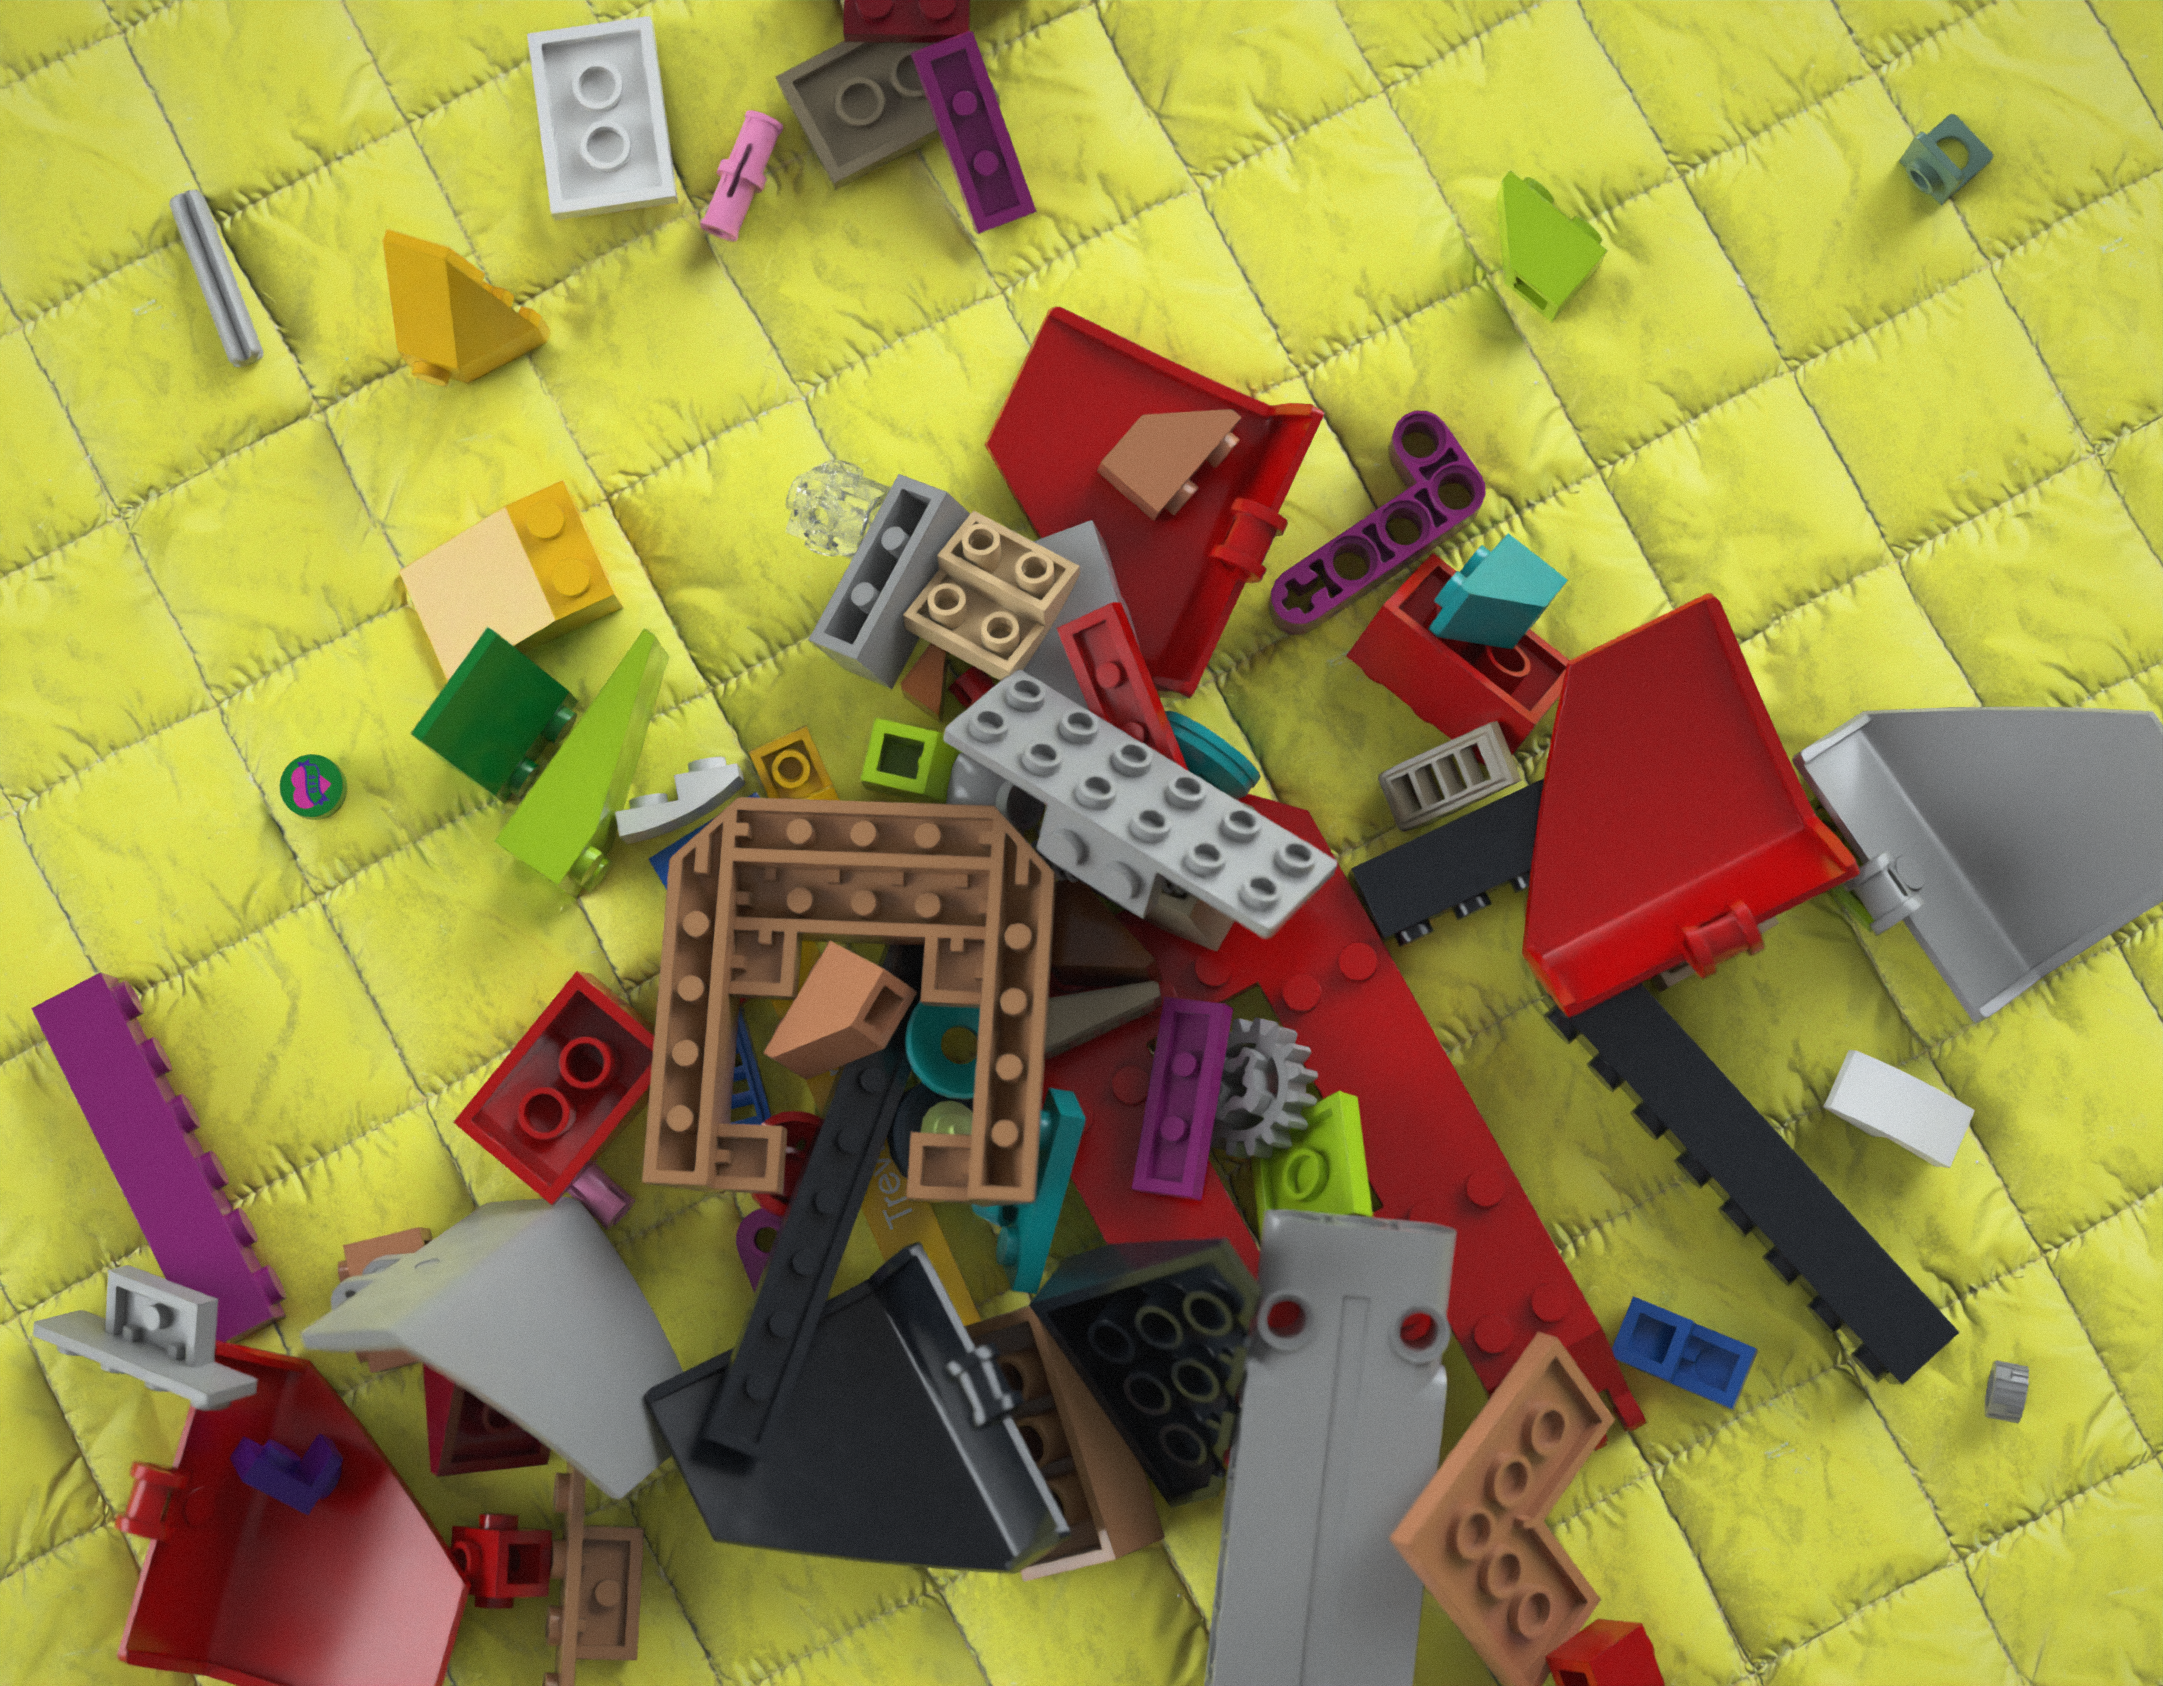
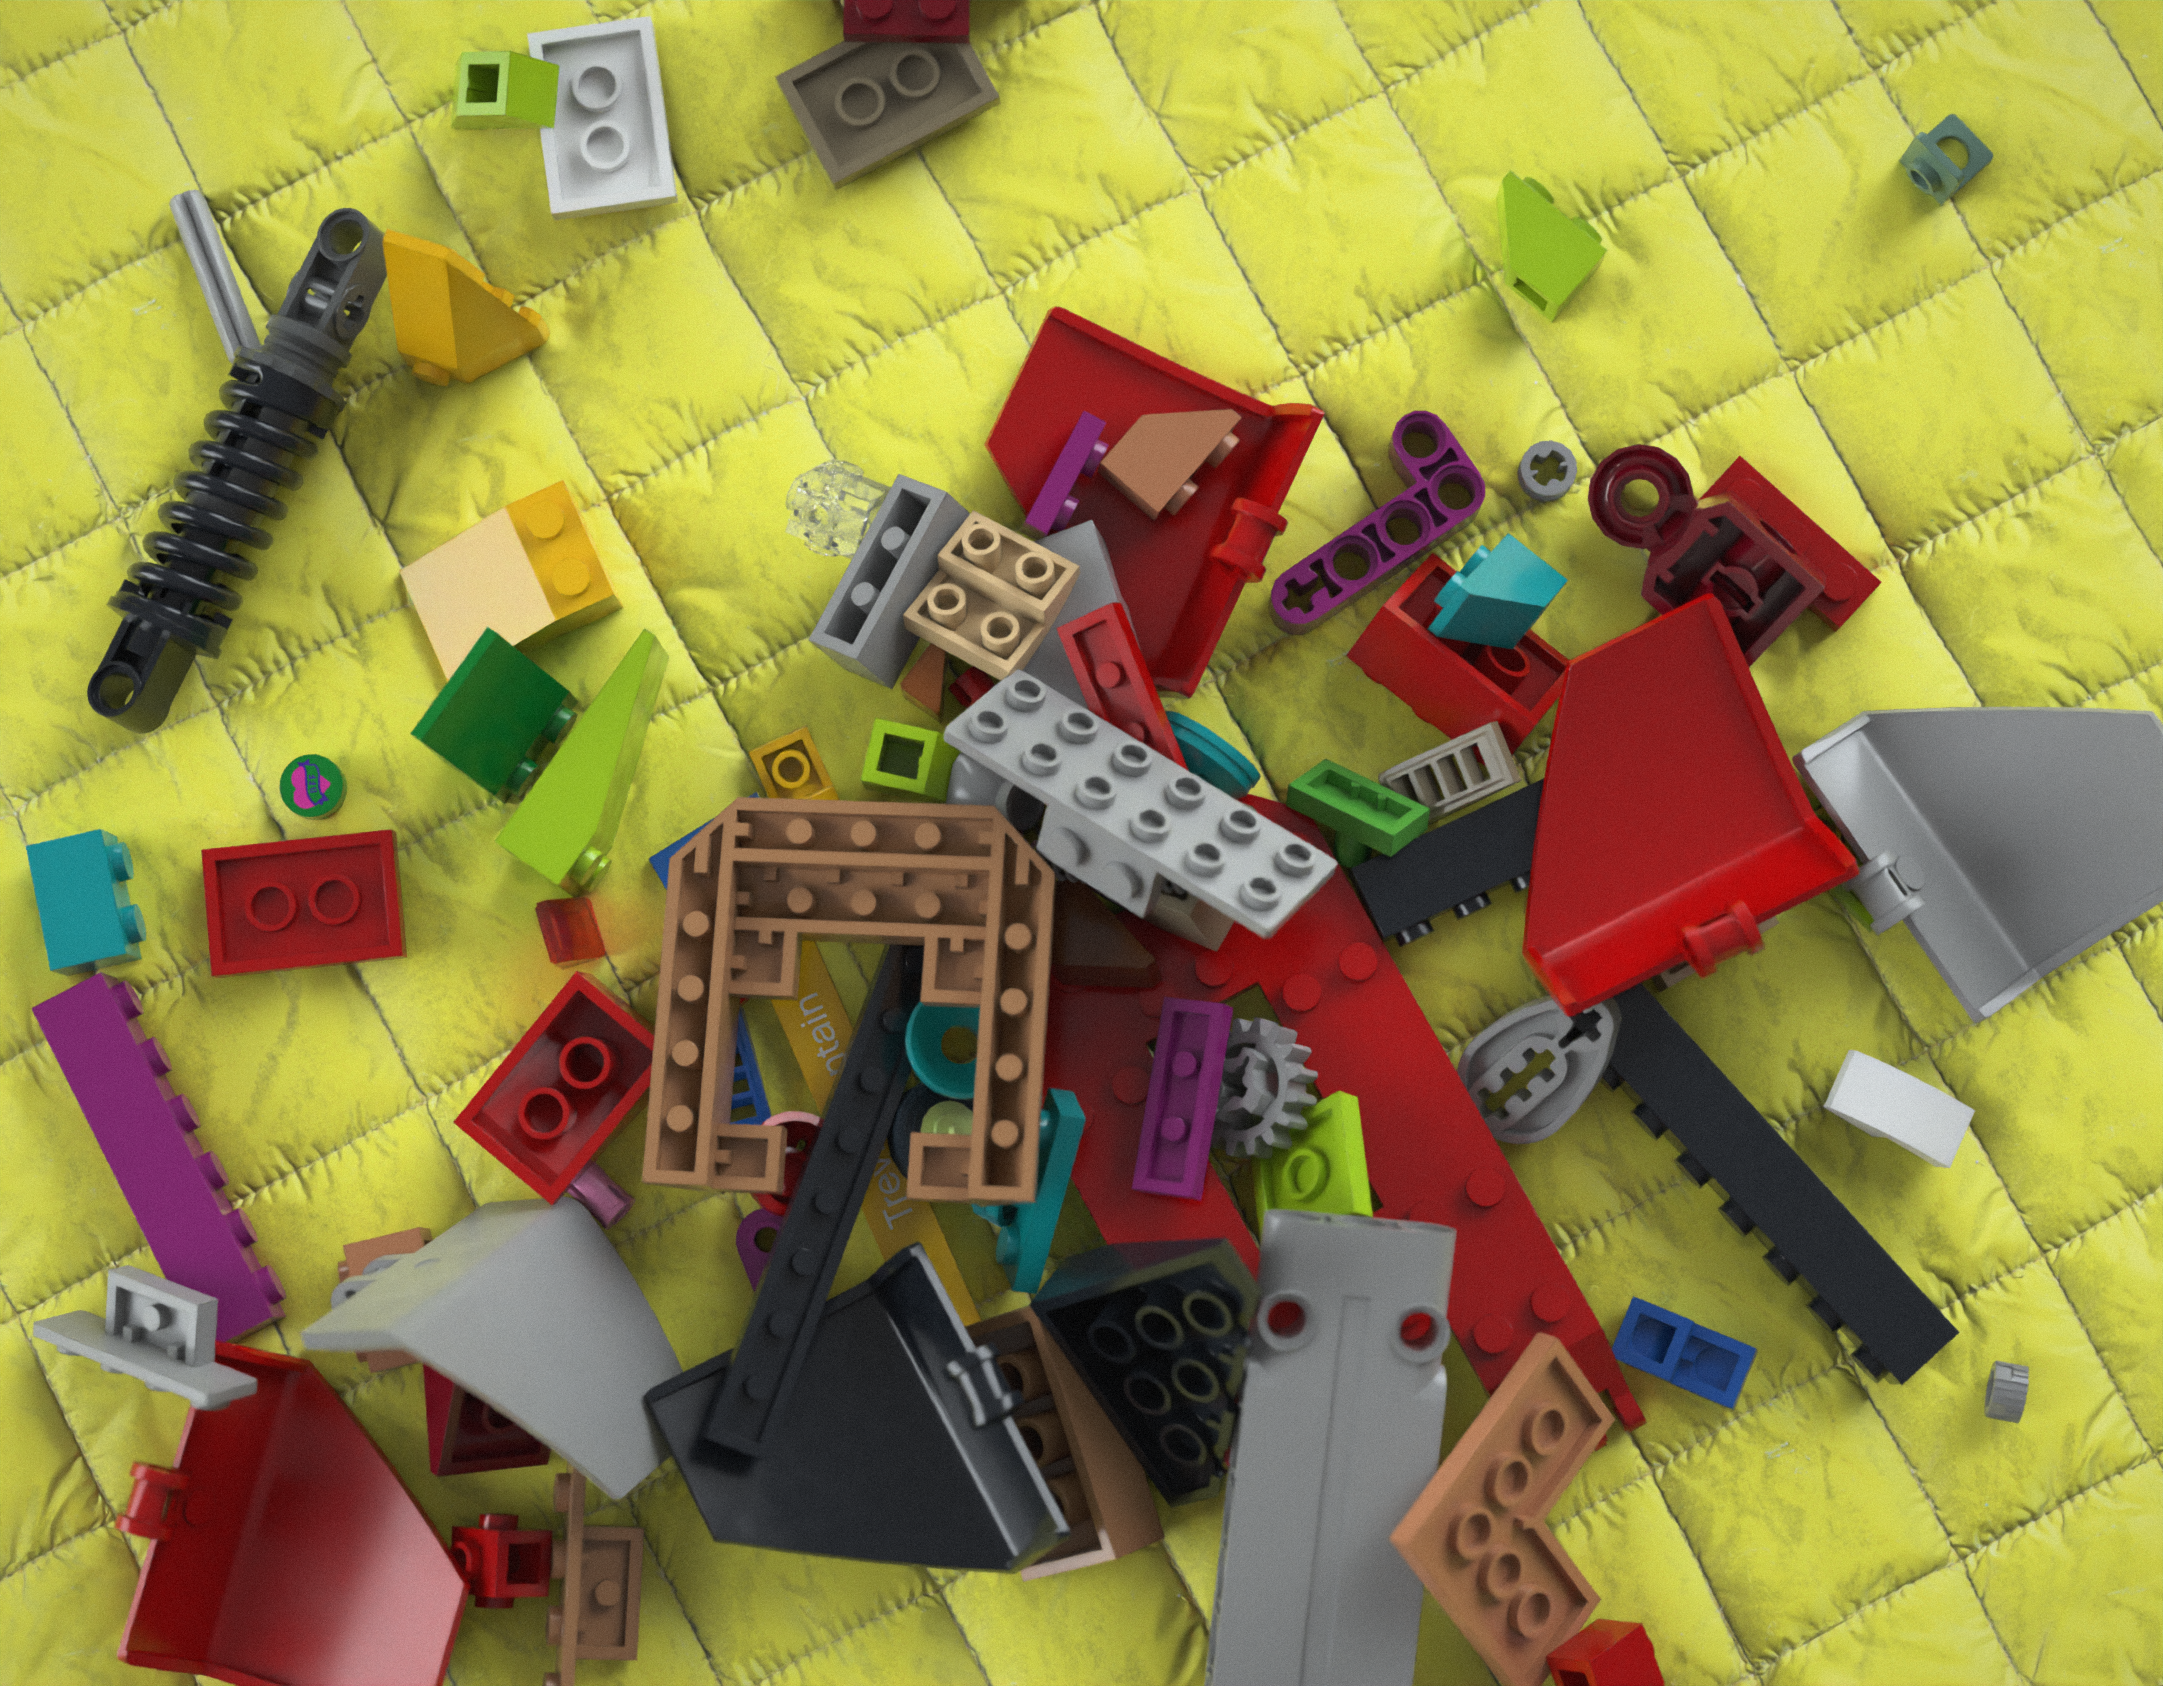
(86, 902): none -> teal brick
(271, 408): none -> black piece
(287, 1476): dark purple bracket -> none
(304, 903): none -> red plate
(504, 91): none -> lime slope
(570, 931): none -> clear red slope
(698, 793): white slope -> none
(741, 175): bright pink pin -> none
(839, 1014): nougat slope -> none
(973, 132): magenta plate -> none
(1079, 455): none -> magenta plate
(1089, 1014): dark tan slope -> none
(1358, 810): none -> bright green tile
(1539, 453): none -> light grey bush
(1555, 1094): none -> light grey piece
(1704, 547): none -> dark red brick
(1847, 579): none -> red plate

